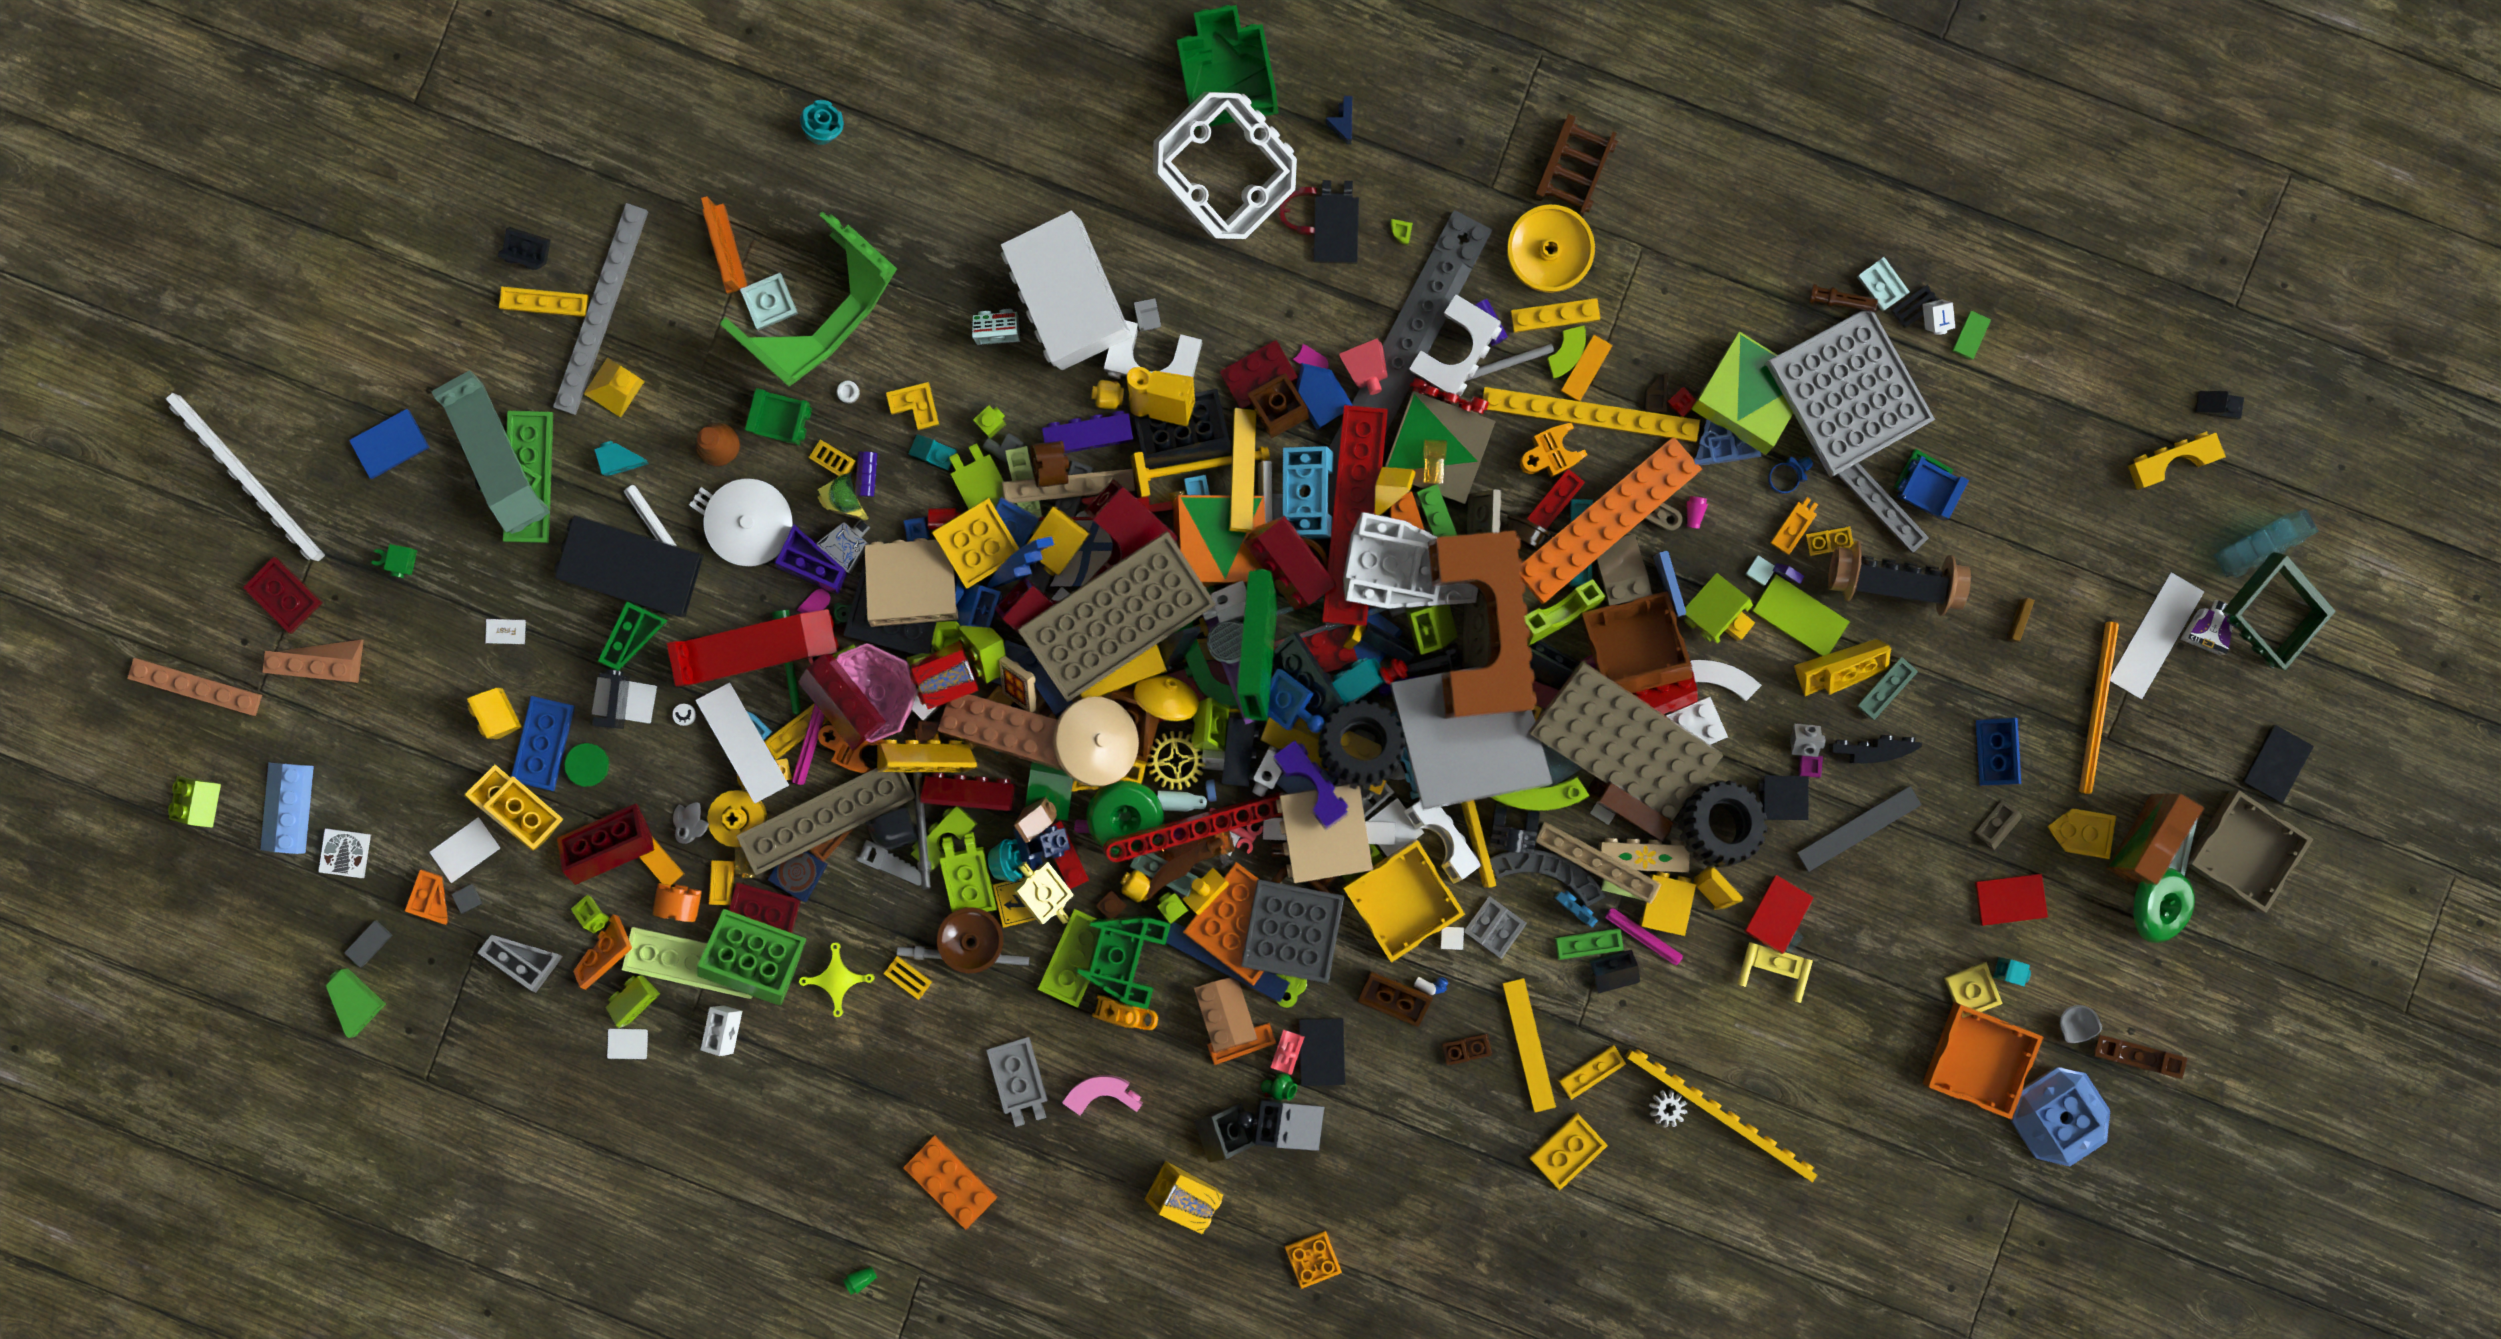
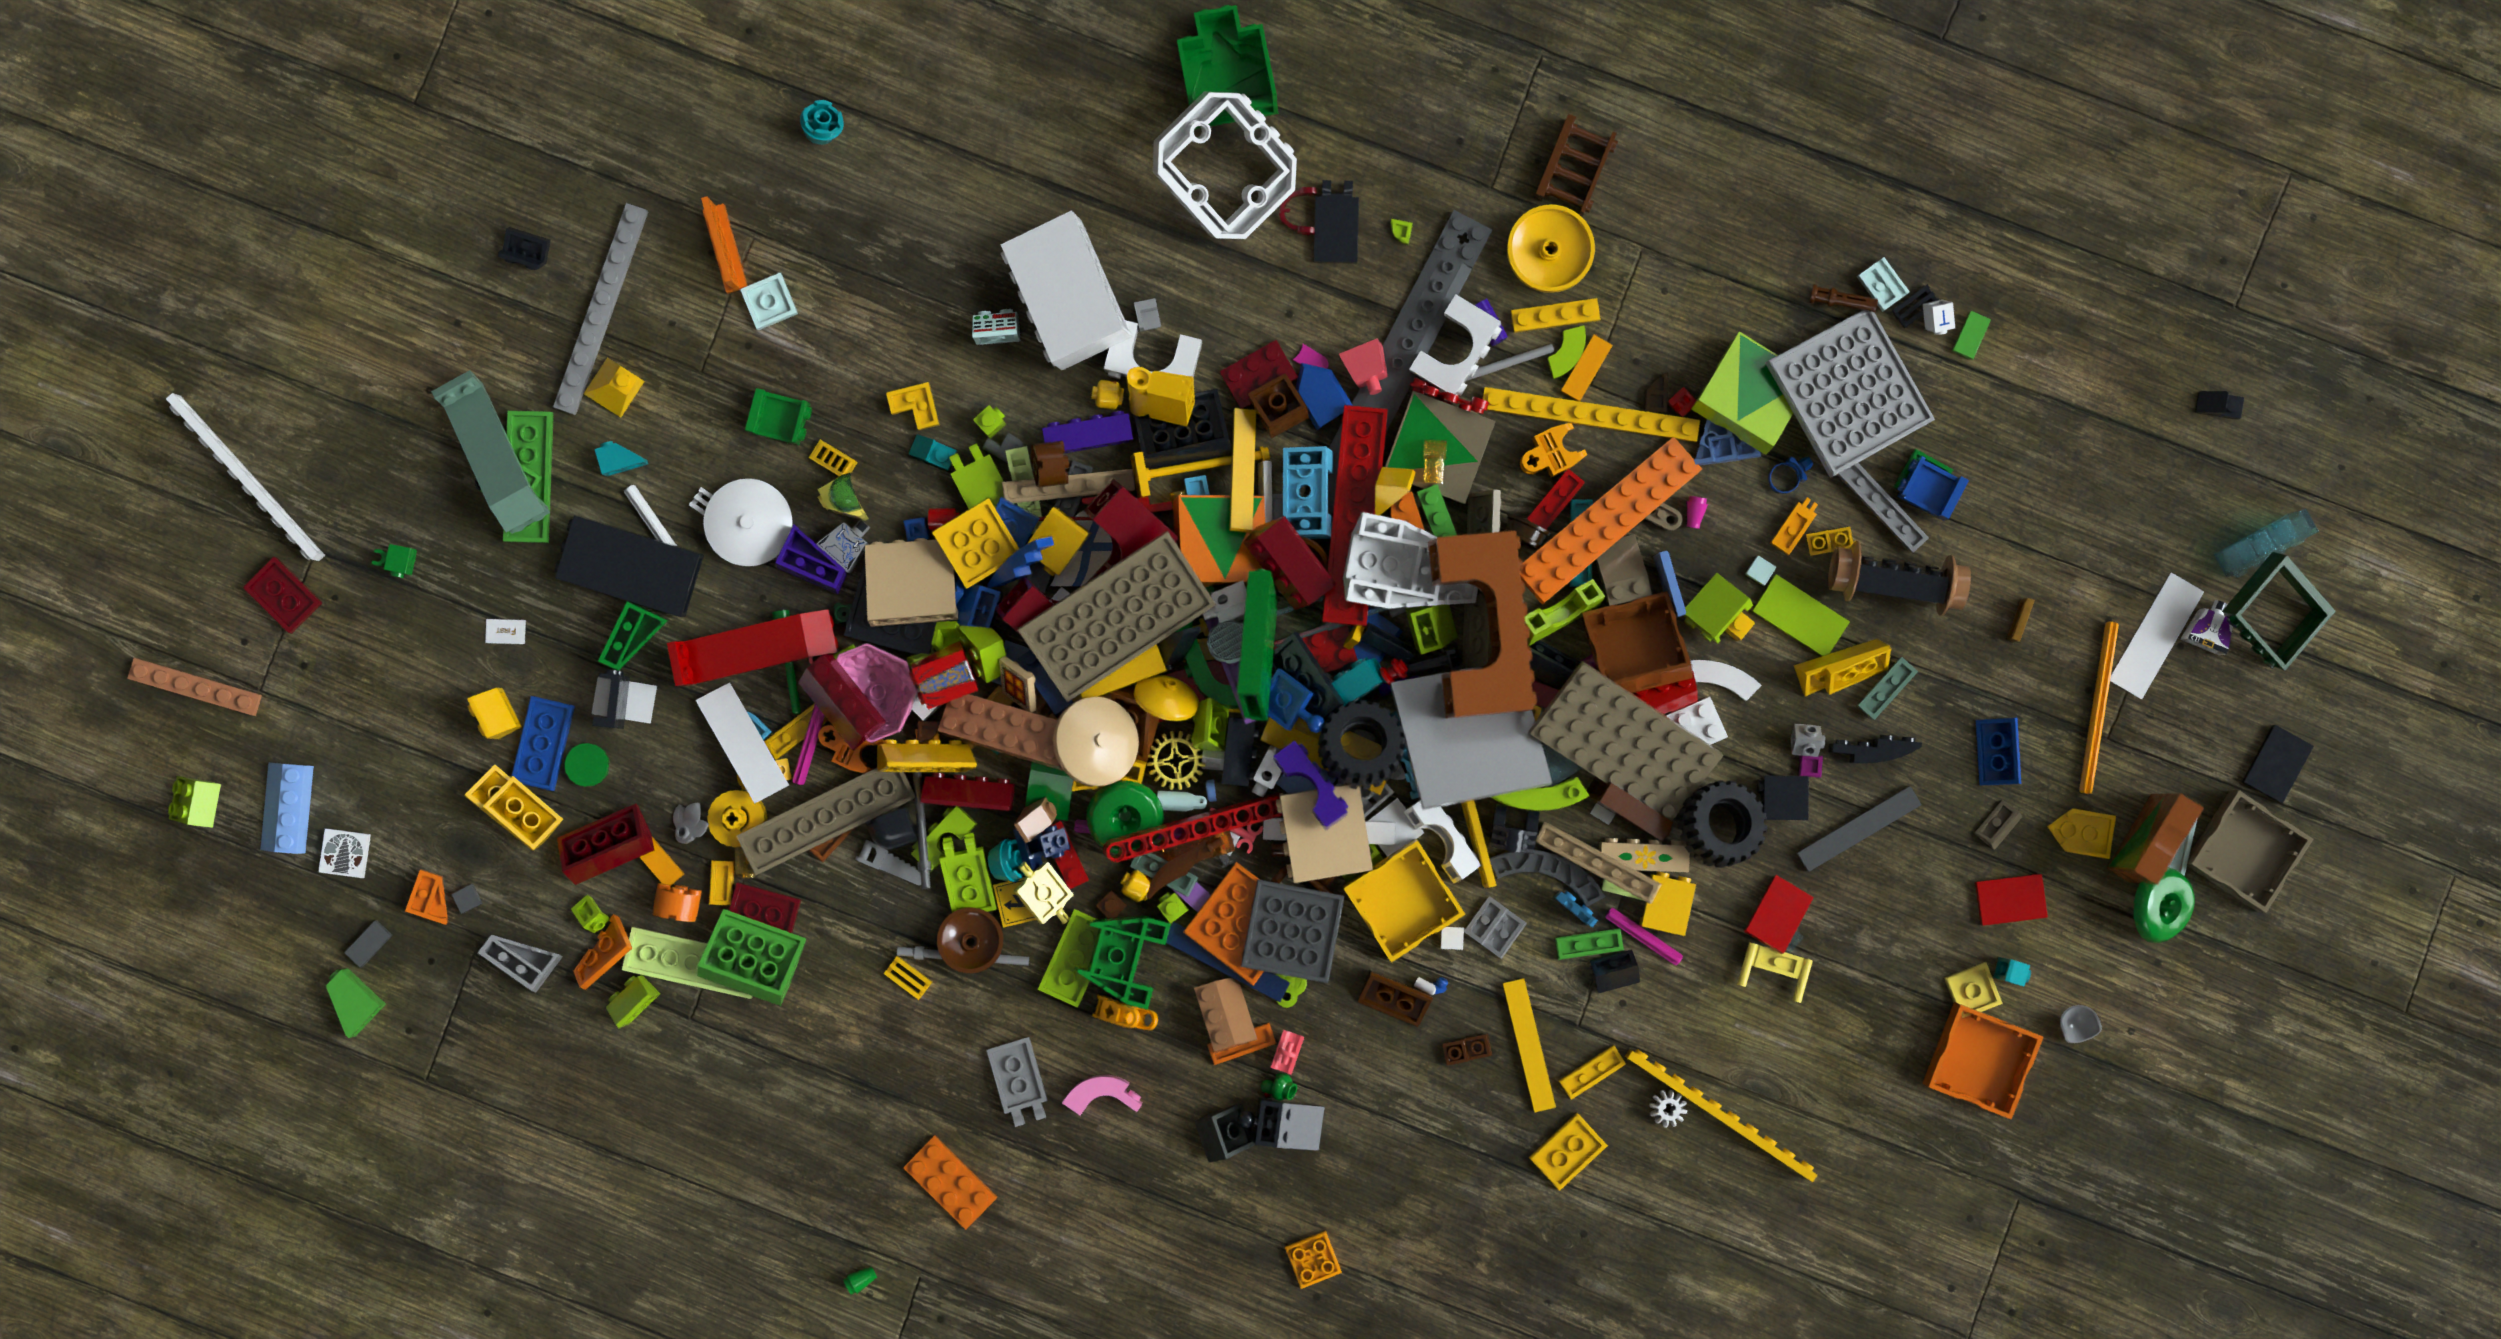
(328, 661): nougat wedge -> none
(389, 443): blue tile -> none
(464, 850): white sticker -> none
(543, 301): yellow tile -> none
(627, 1043): white sticker -> none
(684, 714): white tile -> none
(717, 444): dark orange cone -> none
(721, 1030): white brick -> none
(799, 875): tile -> none
(816, 601): dark pink piece -> none
(836, 979): neon yellow piece -> none
(848, 392): white tile -> none
(866, 474): dark purple axle -> none
(868, 277): bright green panel -> none
(1183, 1198): yellow slope -> none
(1205, 891): yellow tile -> none
(1322, 1052): black tile -> none
(1343, 125): dark blue slope -> none
(1716, 888): yellow slope -> none
(1788, 573): dark purple tile -> none
(2040, 1111): medium blue piece -> none
(2140, 1056): reddish brown slope -> none
(2152, 470): yellow arch -> none

